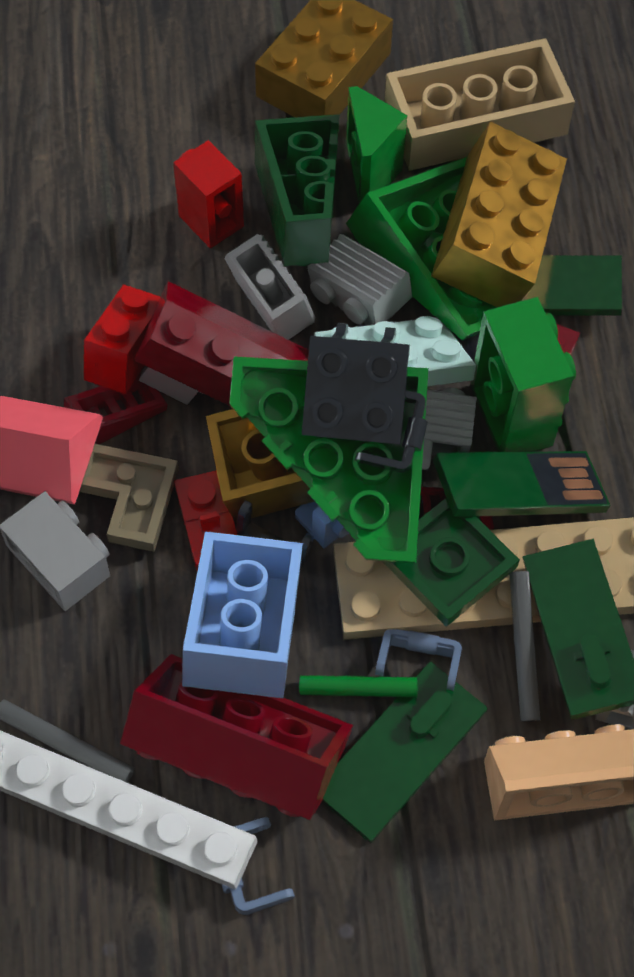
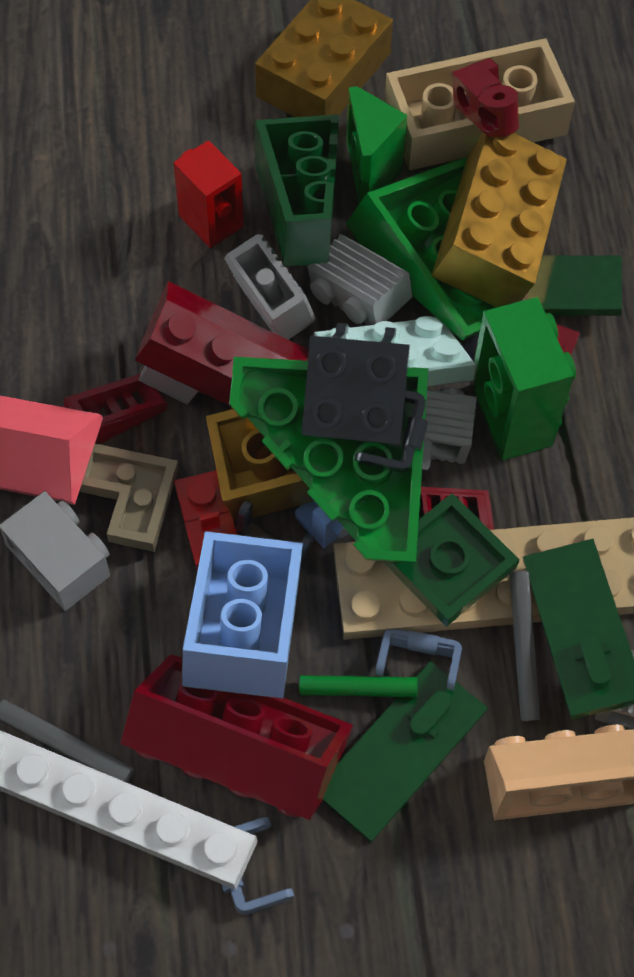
(117, 338): red brick -> none
(487, 101): none -> dark red leg
(520, 483): dark green piece -> none

